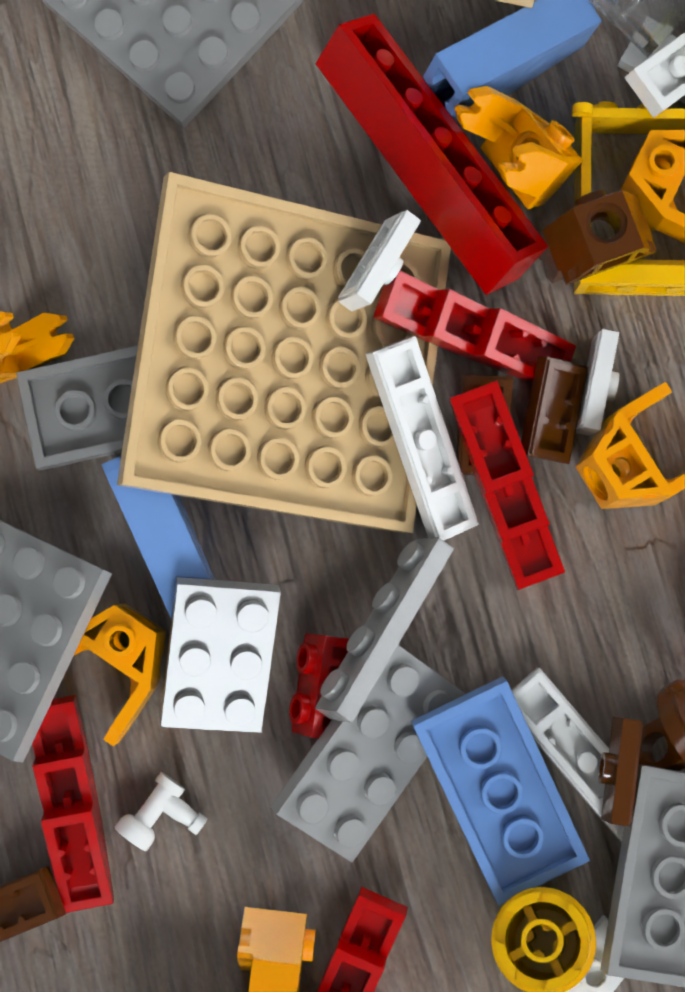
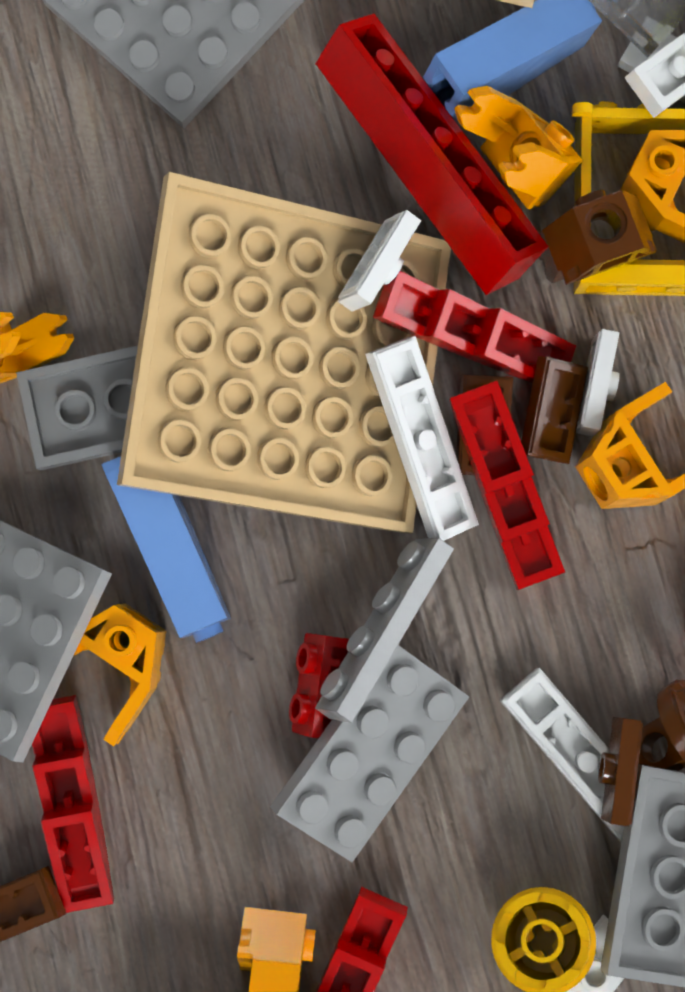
(163, 799): white piece -> none
(219, 655): plate -> none
(500, 790): medium blue plate -> none

